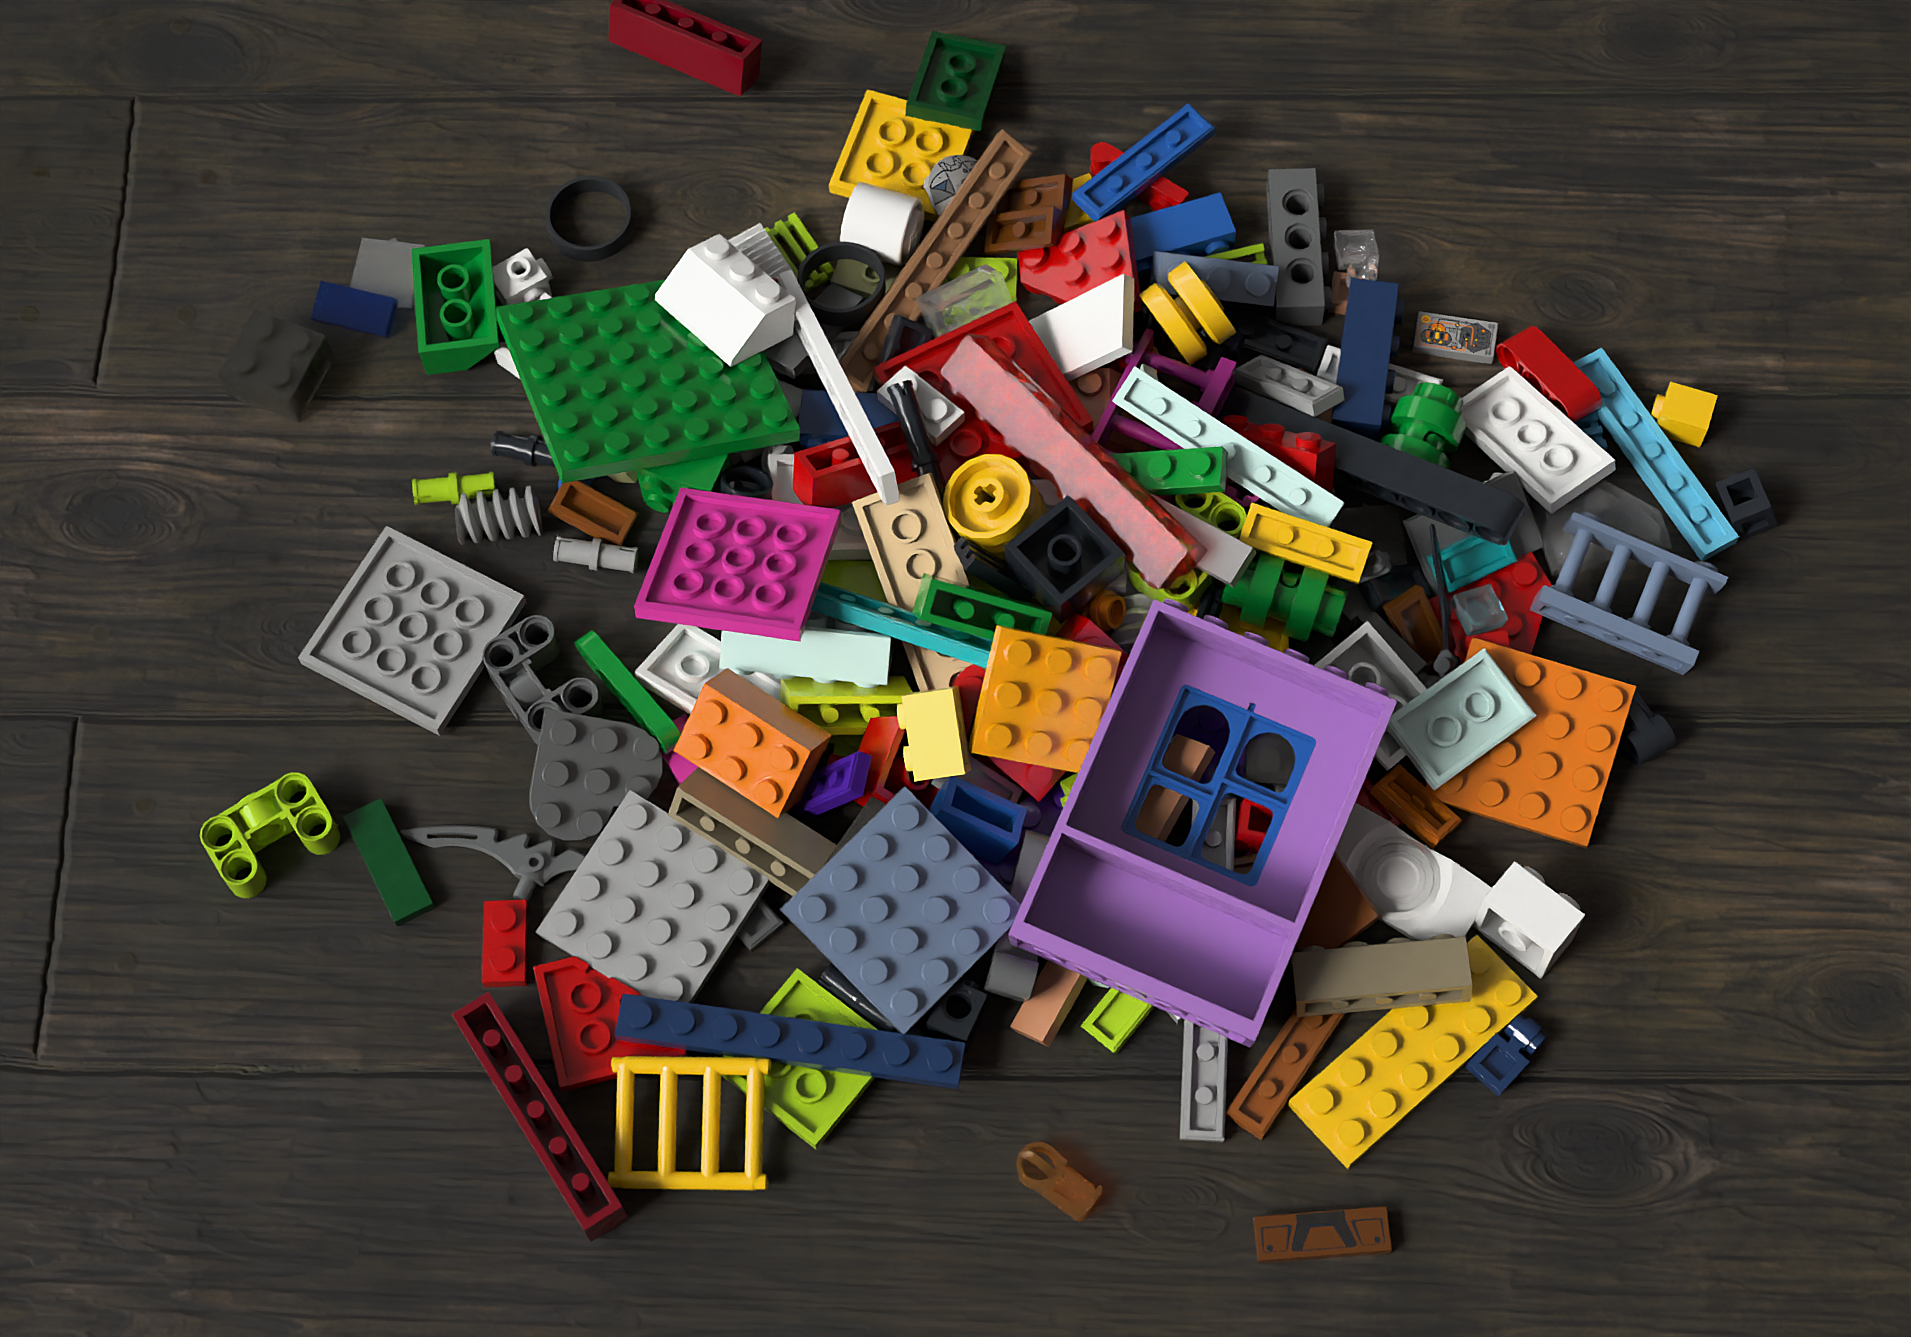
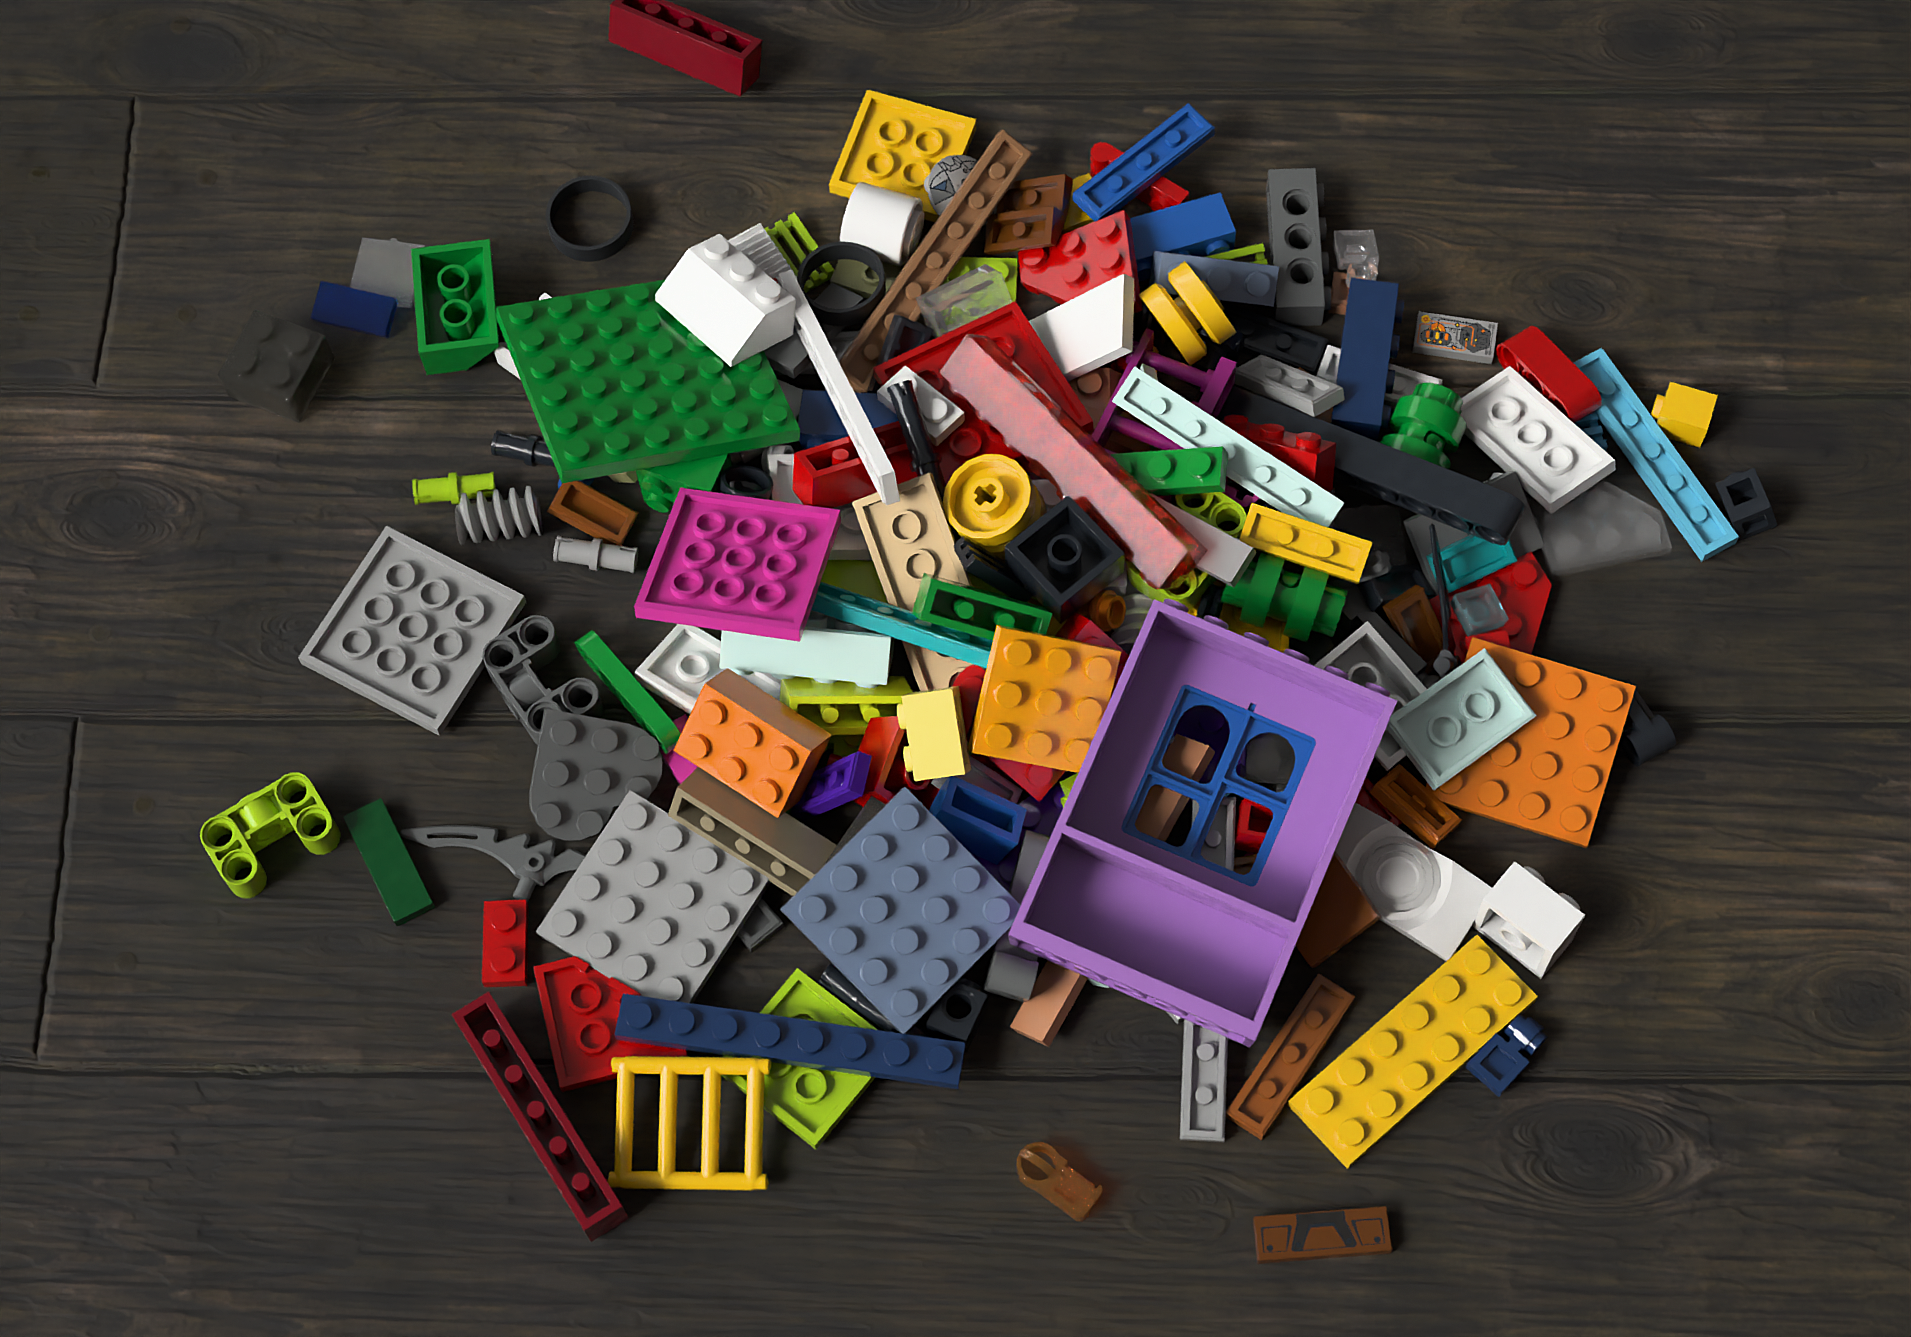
(521, 279): white brick -> none
(955, 81): dark green plate -> none
(1116, 1019): lime tile -> none
(1381, 975): dark tan brick -> none
(1597, 618): sand blue fence -> none

